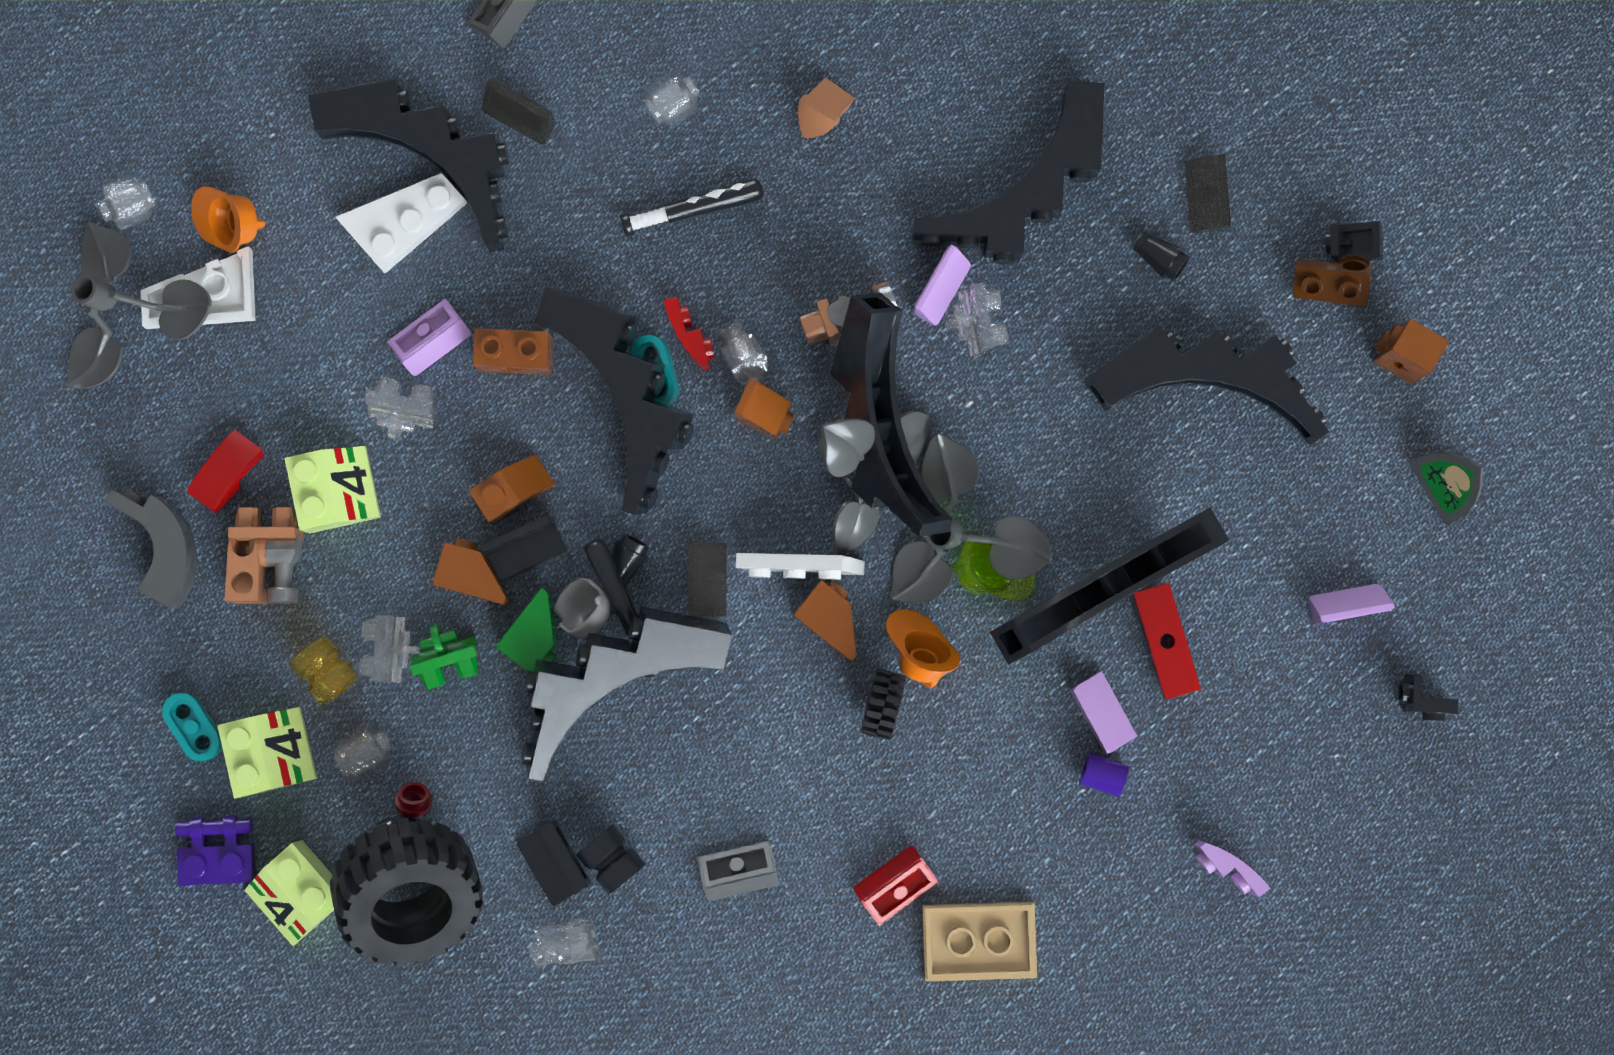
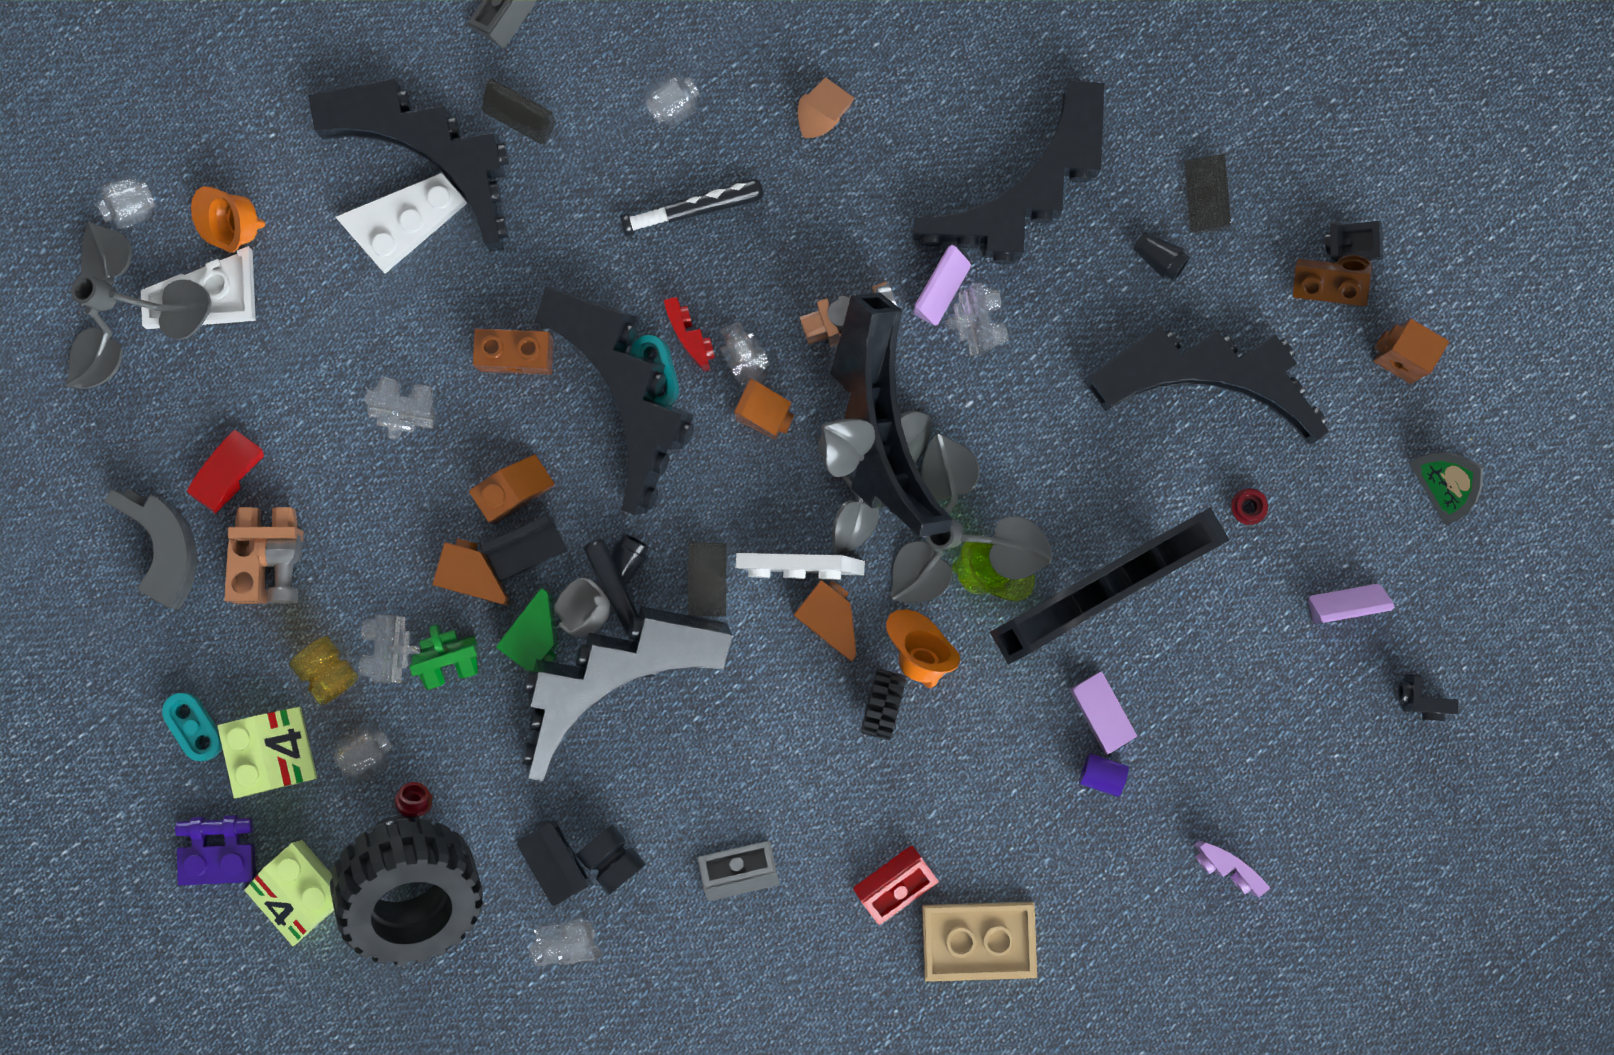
(332, 488): yellowish green slope -> none
(429, 337): lavender slope -> none
(1172, 665): red tile -> none
(1259, 501): none -> dark red plate

